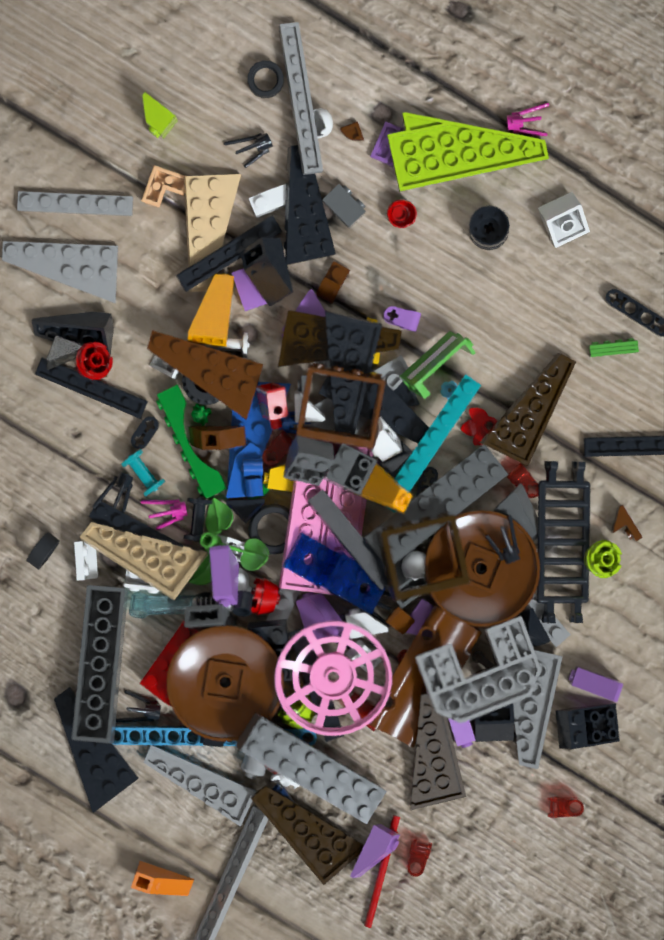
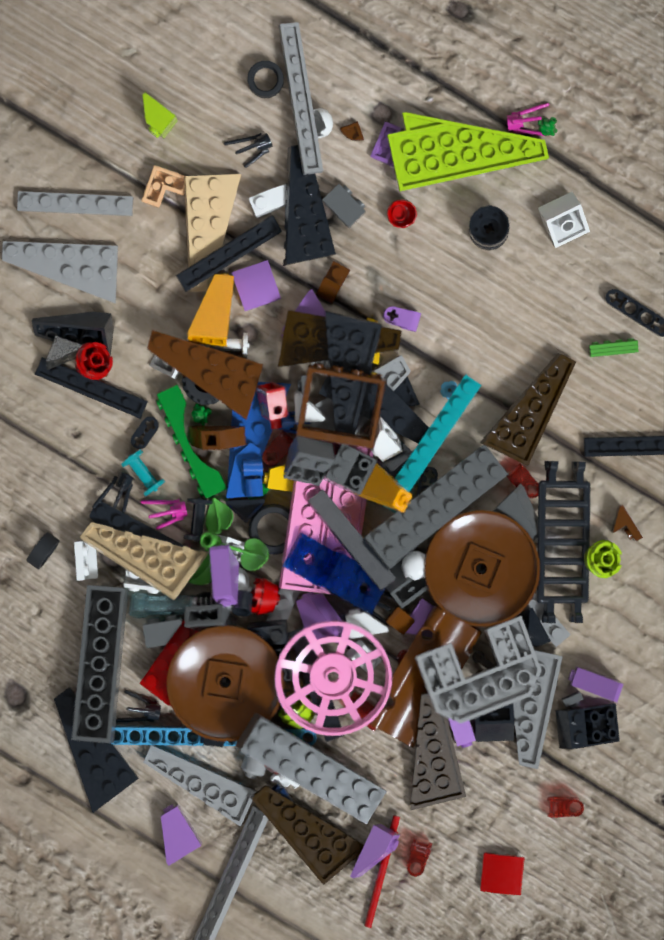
(160, 632): none -> dark grey slope
(160, 881): orange slope -> none
(177, 834): none -> medium lavender slope
(268, 269): black slope -> none
(406, 526): dark brown window -> none
(432, 360): bright green panel -> none
(477, 425): red plate -> none
(502, 874): none -> red slope
(511, 552): black plant -> none
(547, 126): none -> green plant
(573, 699): none -> dark grey plate

